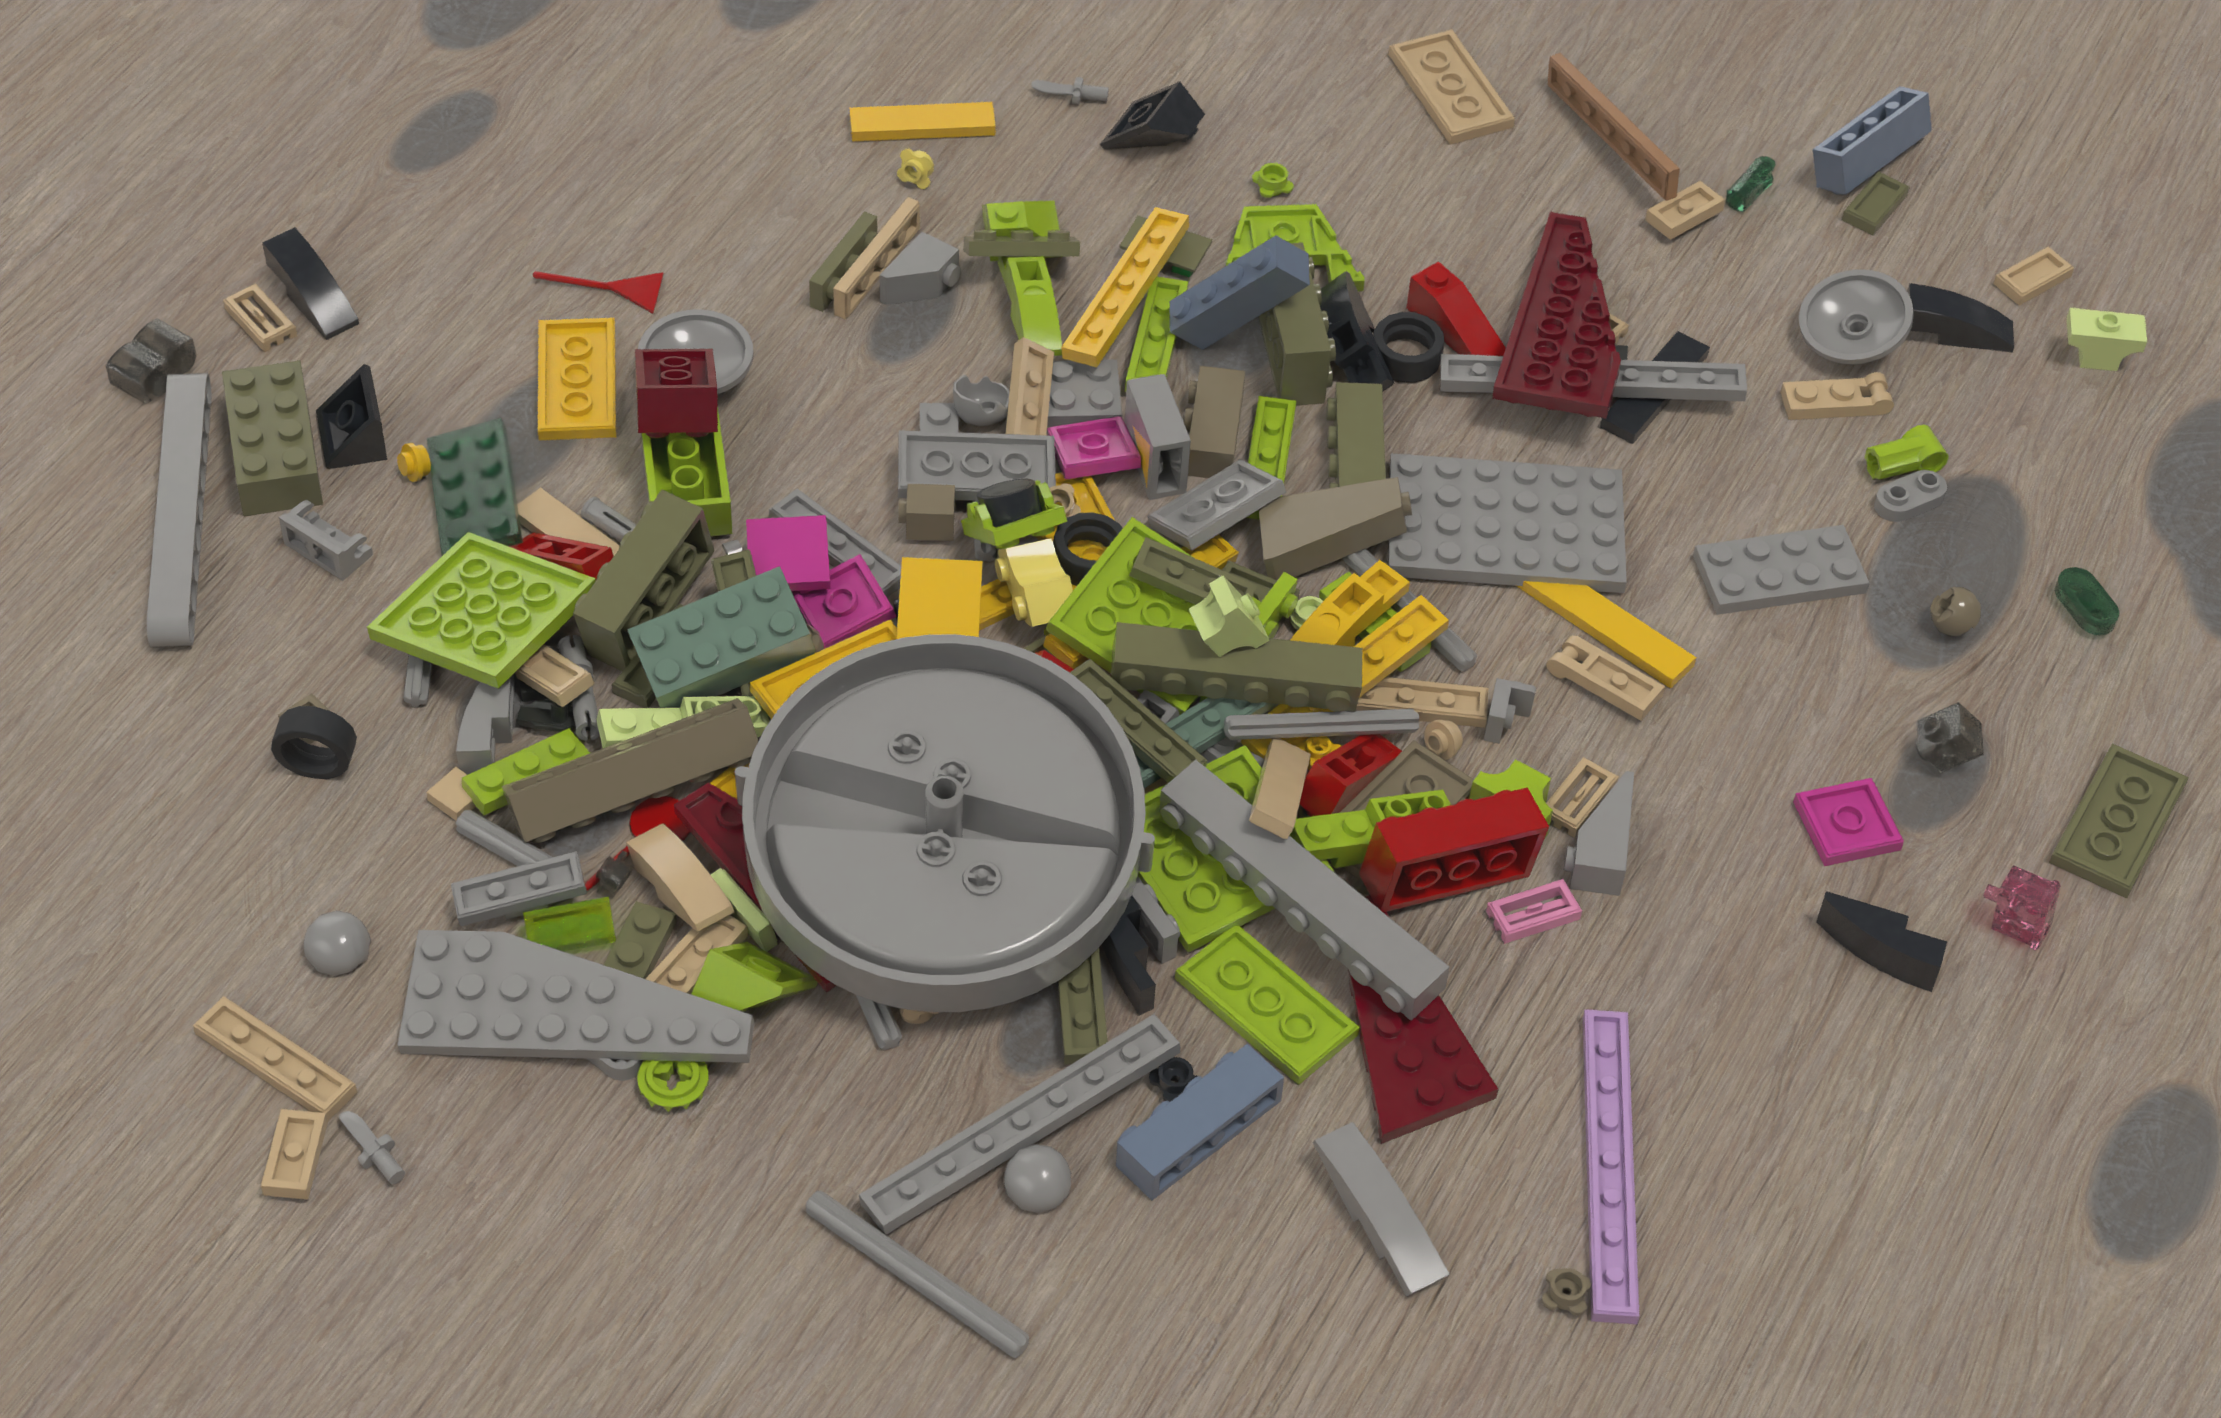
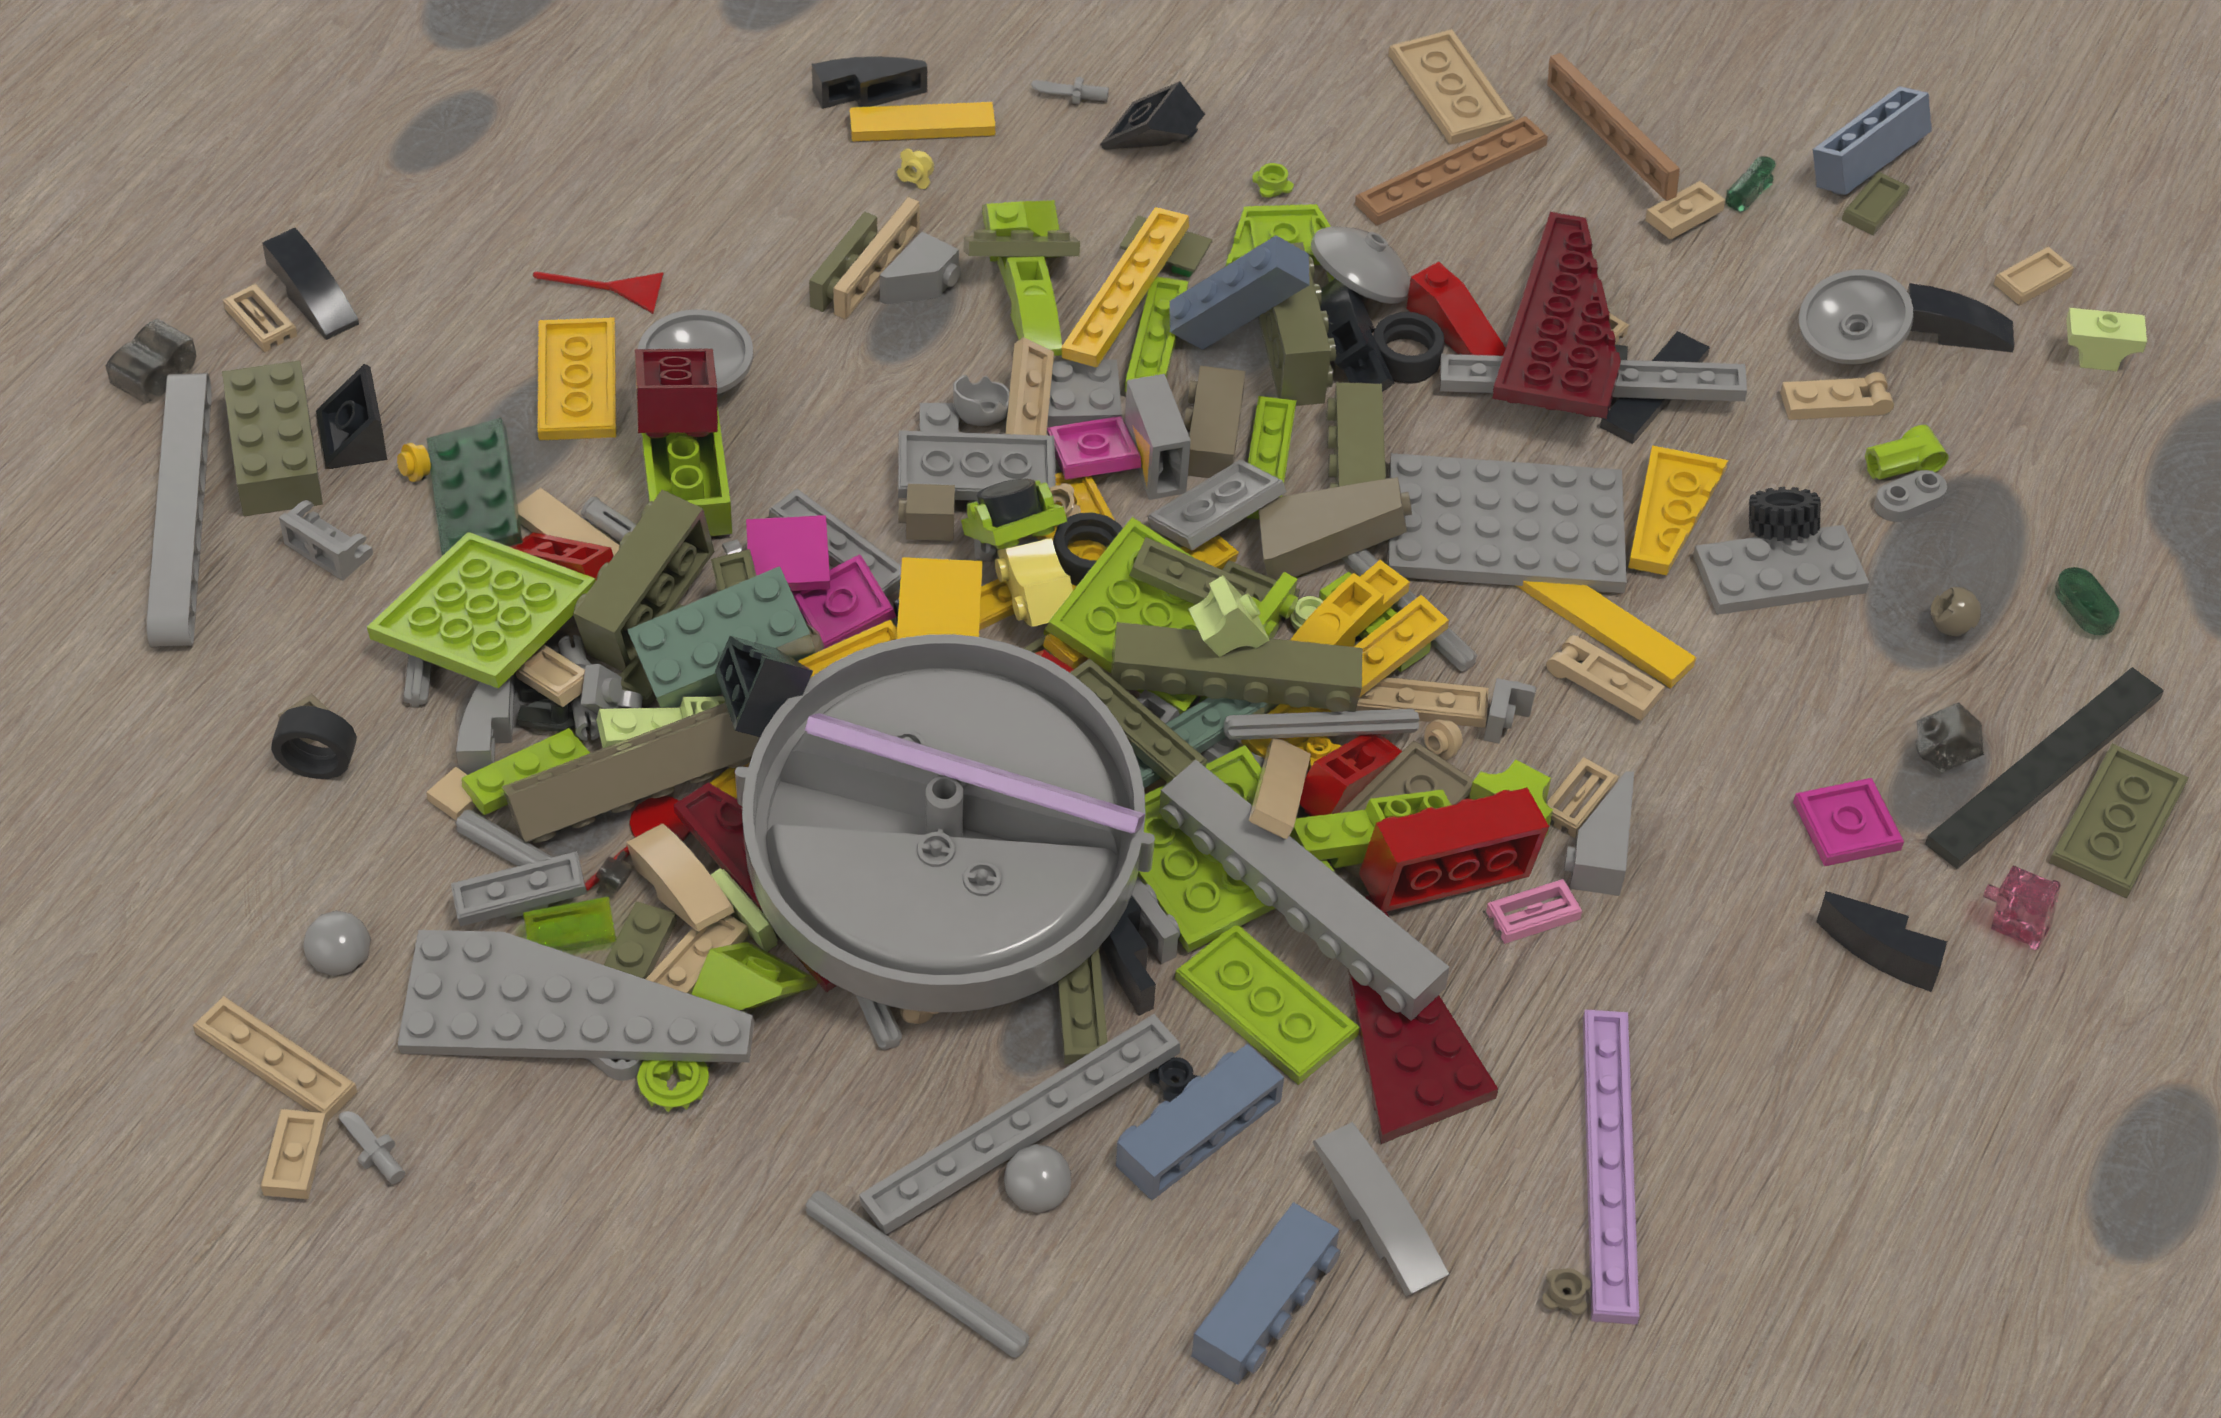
(604, 690): none -> light grey plate
(757, 682): none -> black wedge
(867, 80): none -> black slope
(975, 773): none -> lavender tile
(1266, 1293): none -> sand blue brick
(1362, 262): none -> light grey dish
(1450, 170): none -> medium nougat tile
(1671, 503): none -> yellow wing
(1784, 513): none -> black tyre
(2043, 768): none -> pearl dark grey tile

